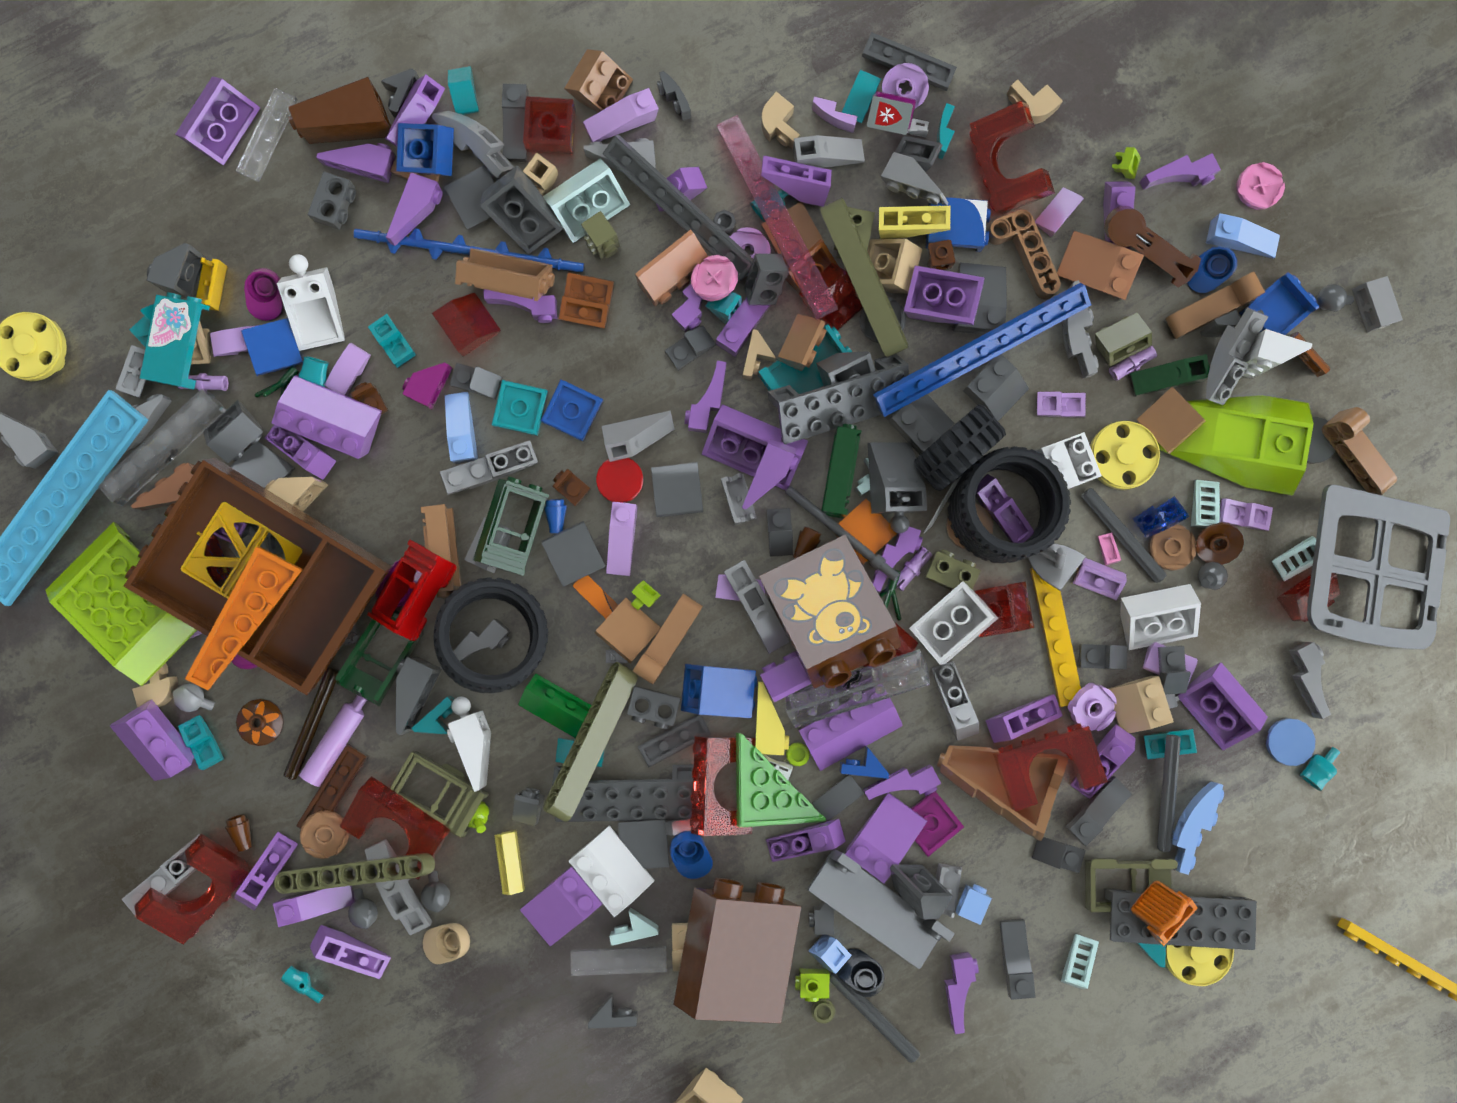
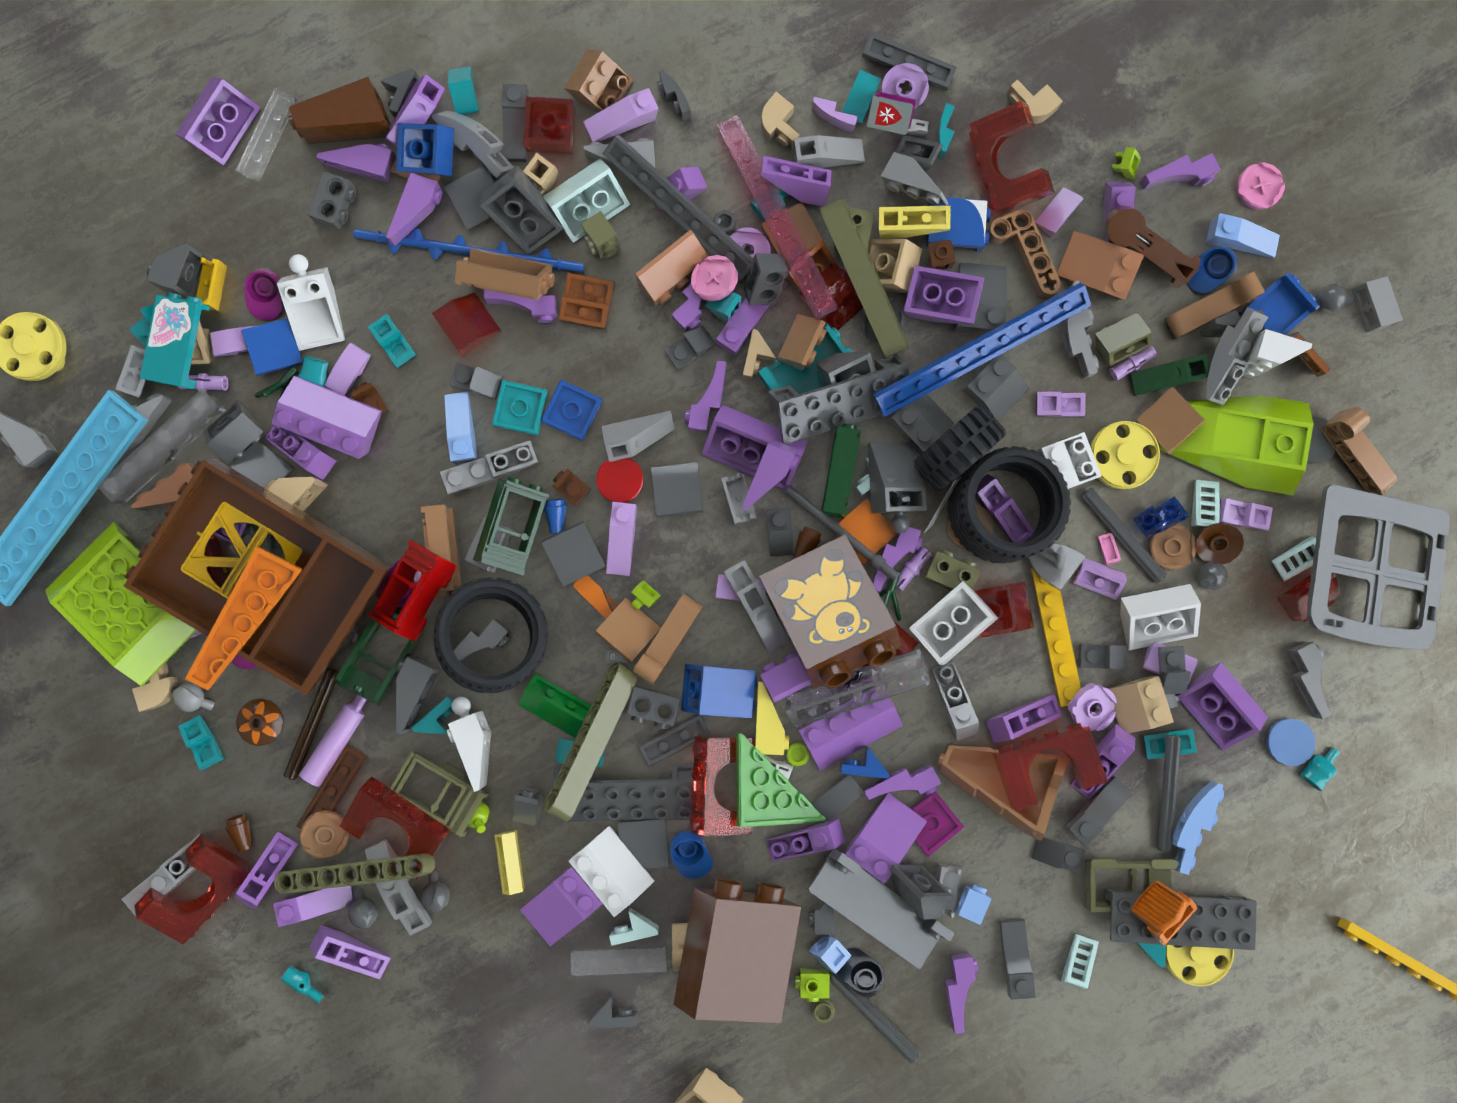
(153, 741): medium lavender slope -> none
(427, 384): magenta slope -> none
(446, 943): tan cap -> none
(677, 826): piece -> none

